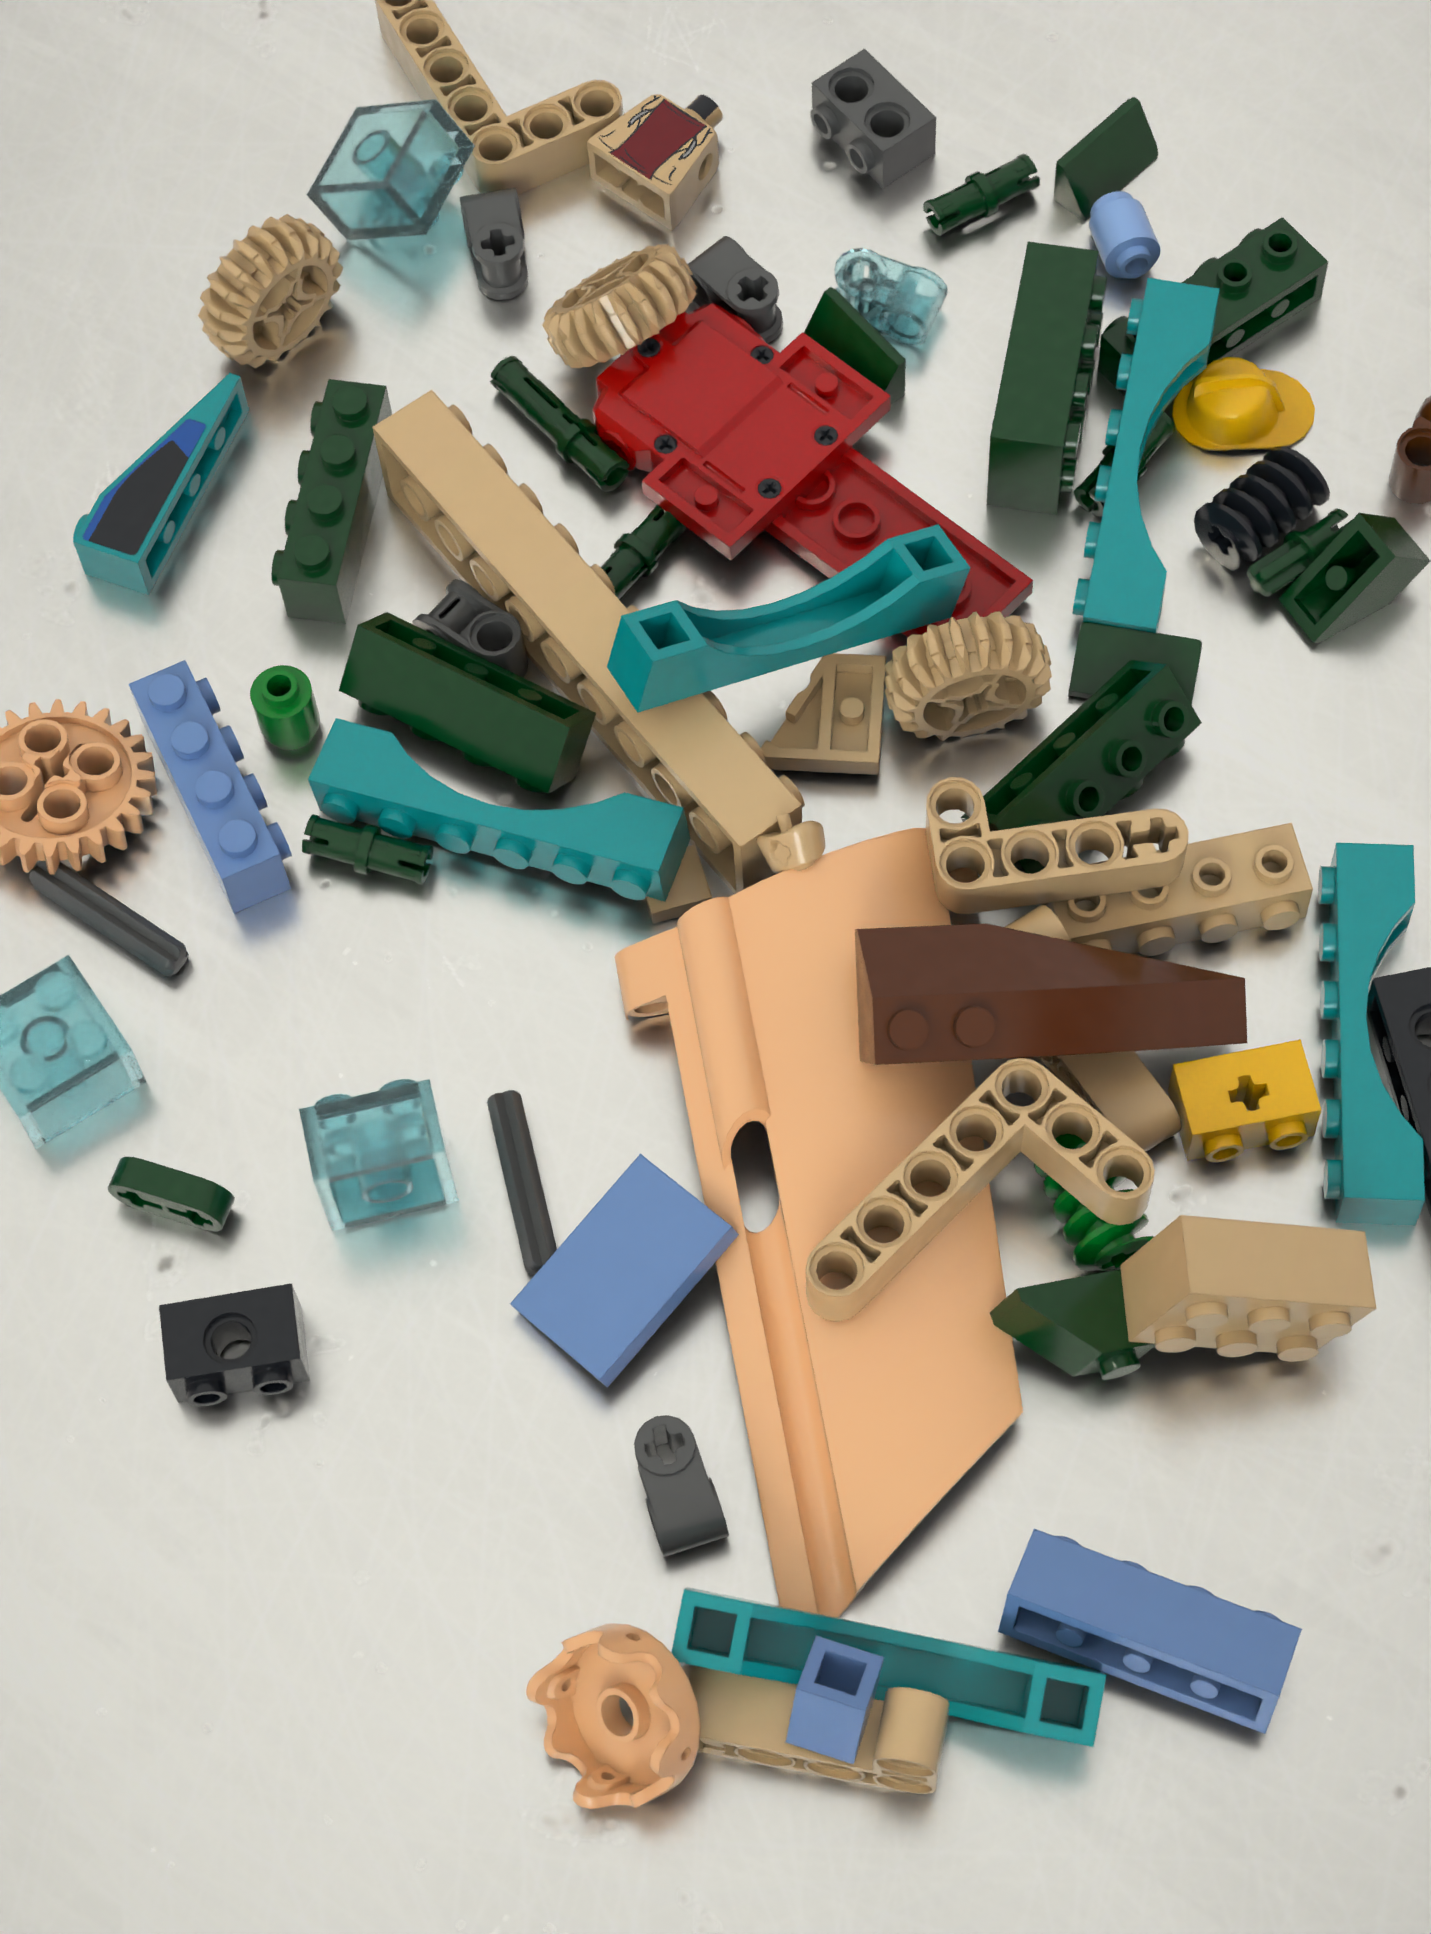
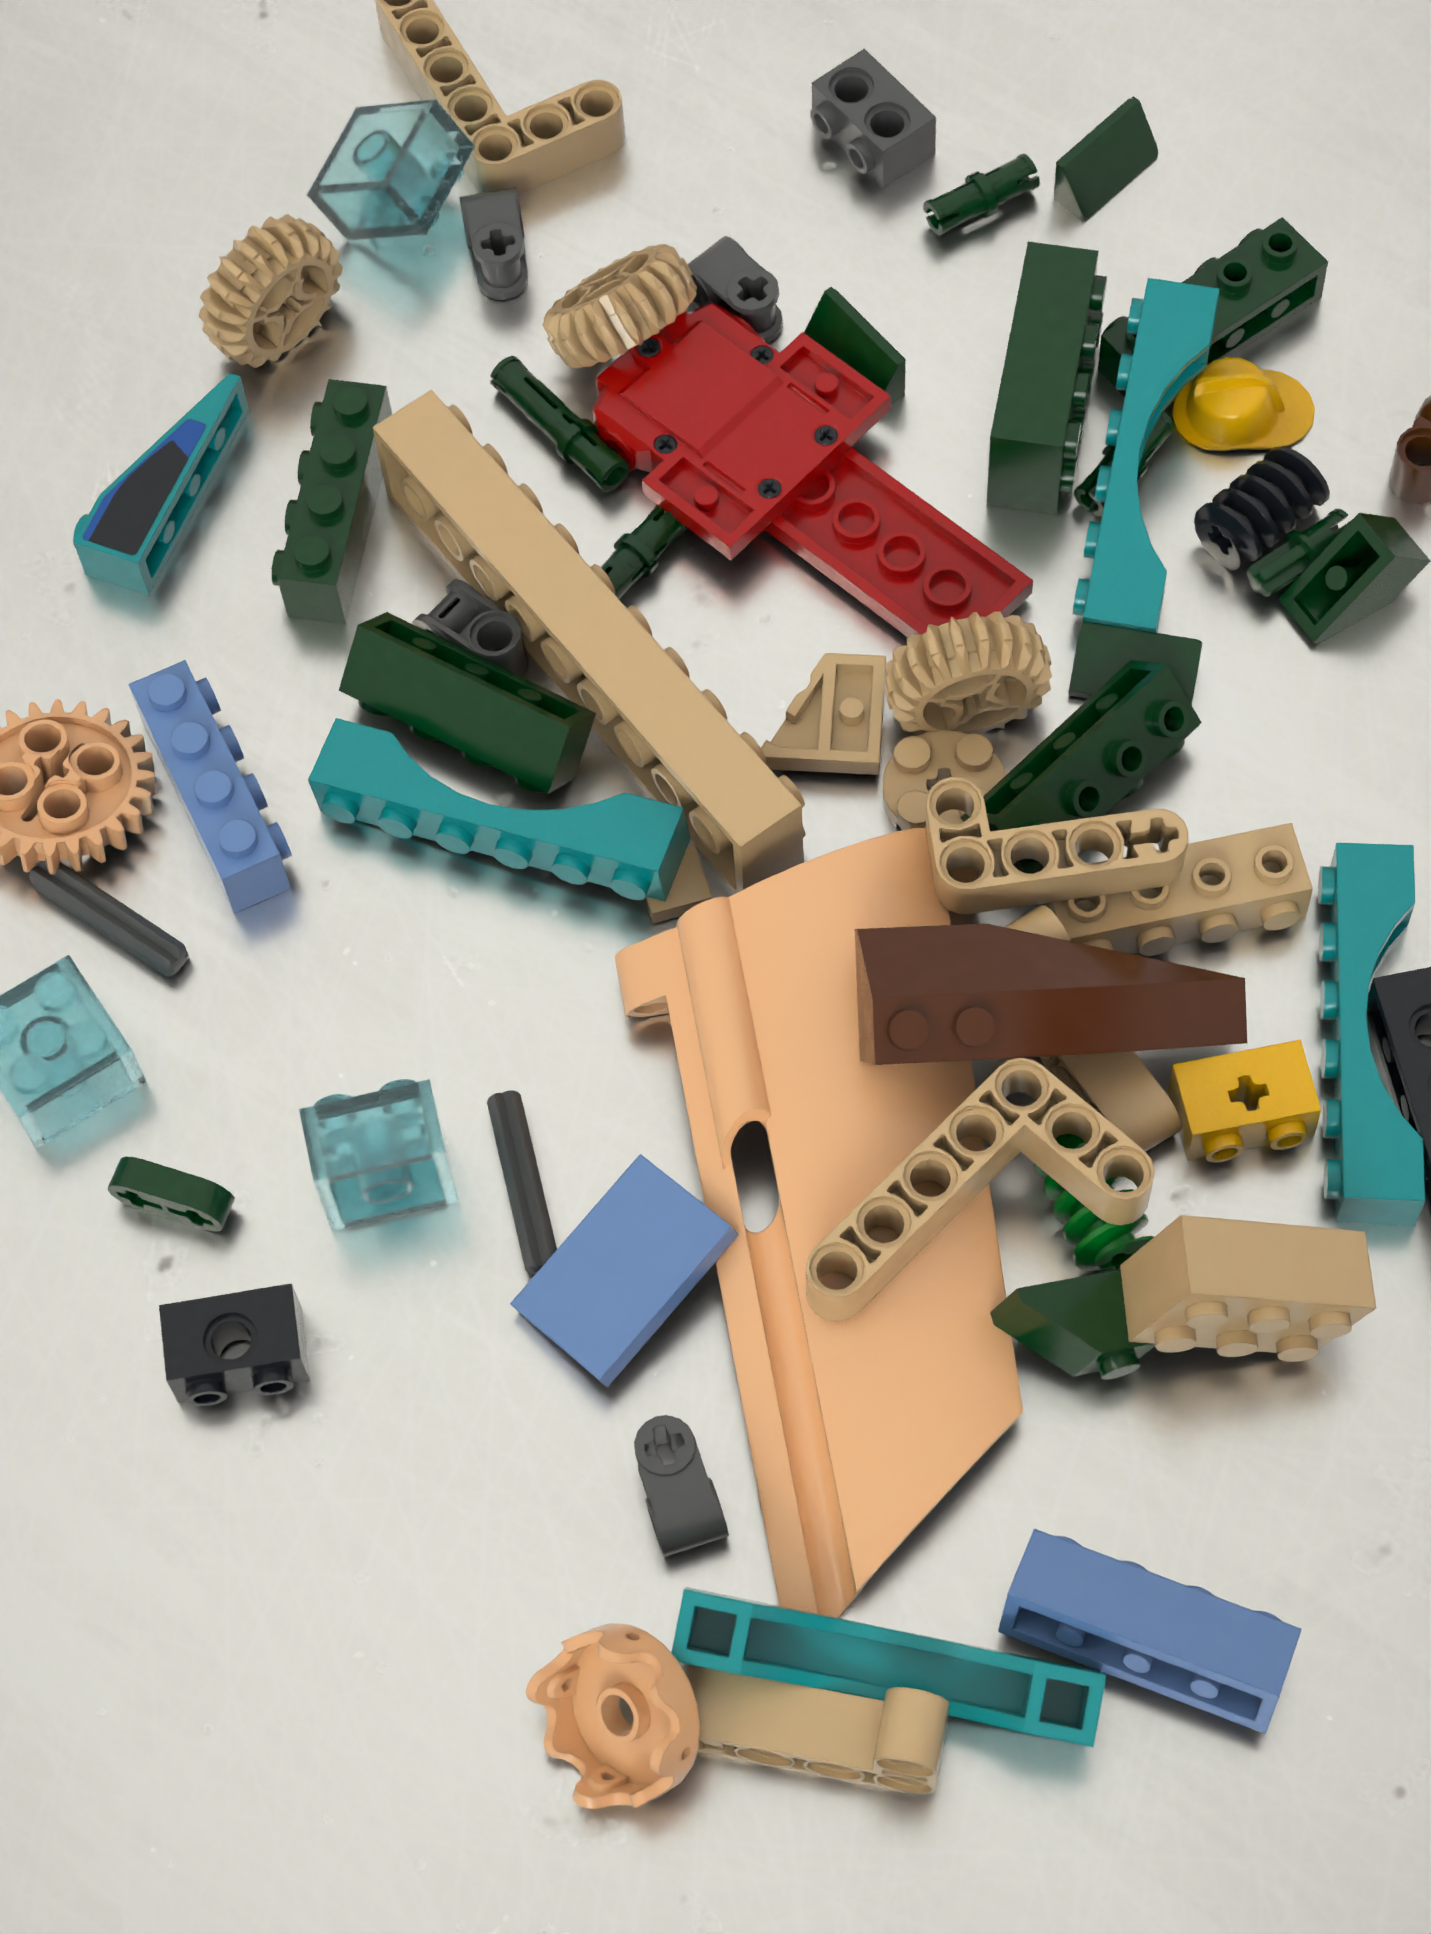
(285, 707): green brick -> none
(367, 849): dark green pin -> none
(658, 155): tan torso -> none
(690, 650): teal arch -> none
(792, 846): tan piece -> none
(834, 1699): medium blue brick -> none
(894, 297): clear light blue piece -> none
(930, 758): none -> tan plate
(1123, 235): light blue brick -> none

